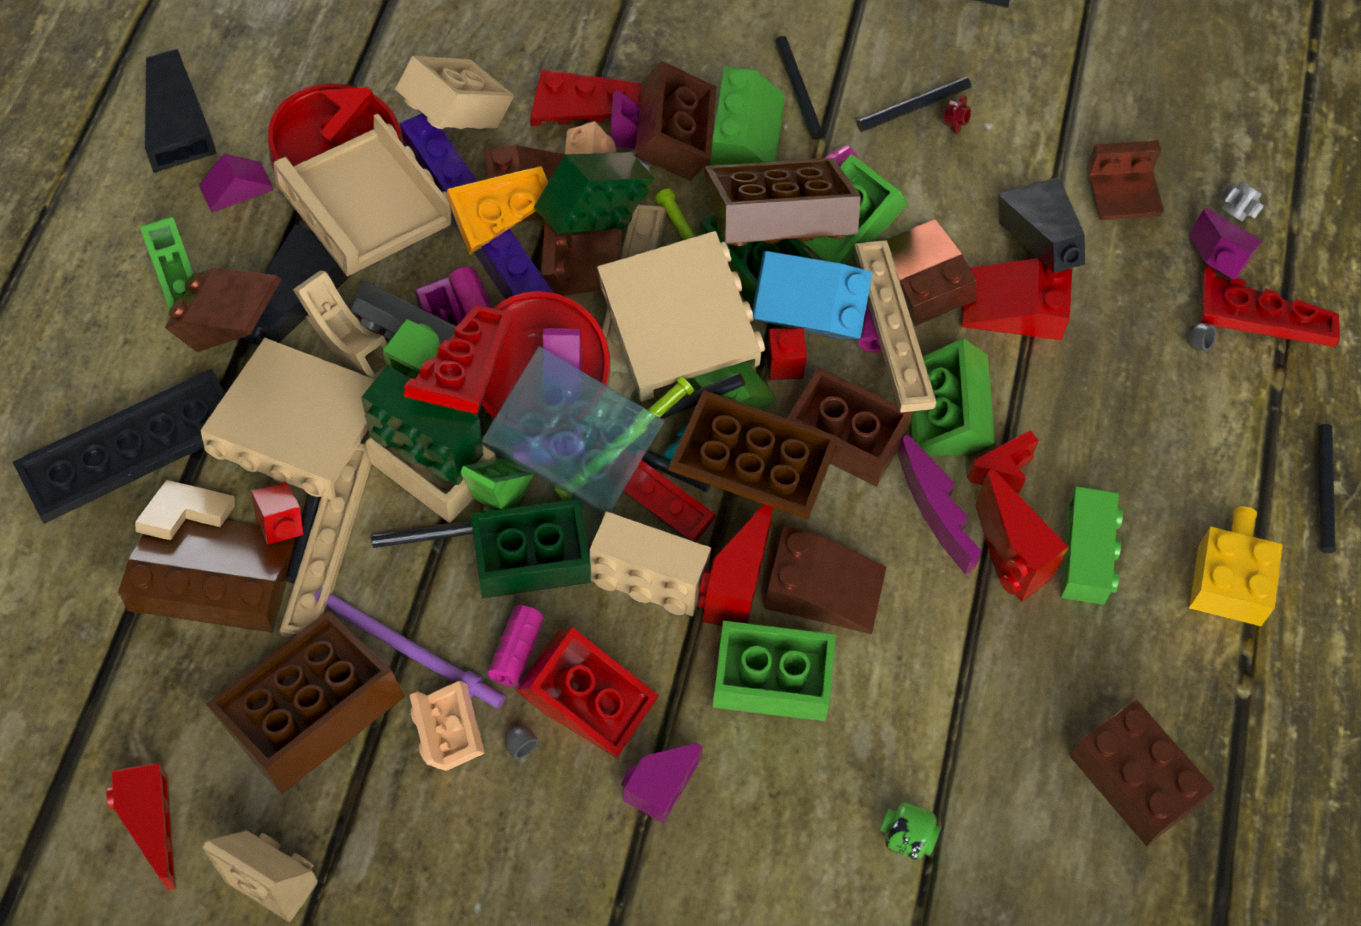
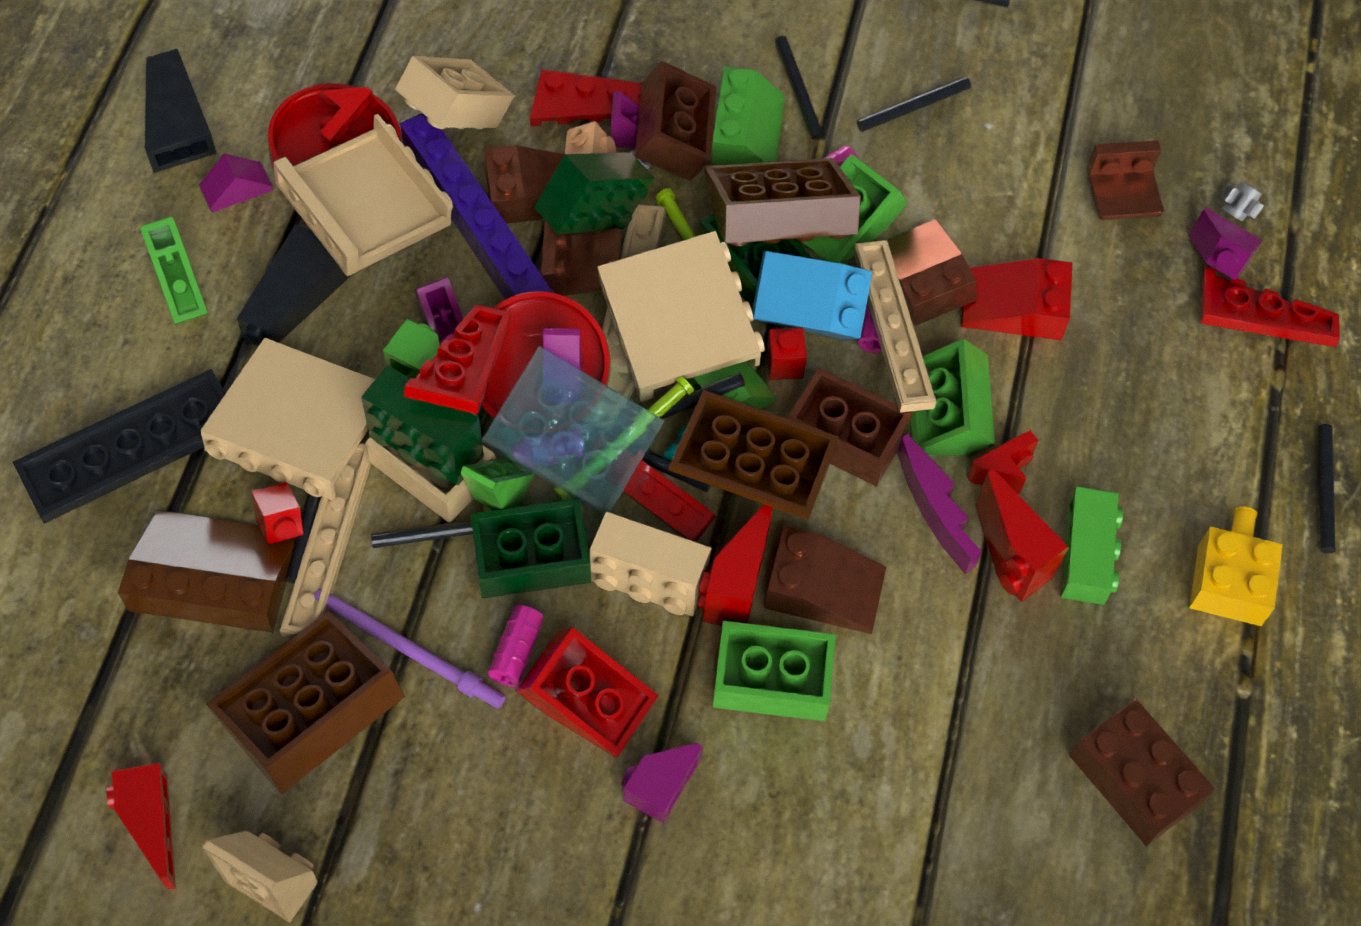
(179, 502): tan tile -> none
(220, 306): copper slope -> none
(339, 328): tan arch -> none
(389, 312): dark grey bracket -> none
(446, 726): light nougat bracket -> none
(468, 290): dark pink axle -> none
(495, 204): light orange wing -> none
(520, 742): dark grey hinge -> none
(910, 831): bright green head -> none
(957, 114): dark red plate -> none
(1044, 223): black slope -> none
(1202, 336): dark grey hinge -> none

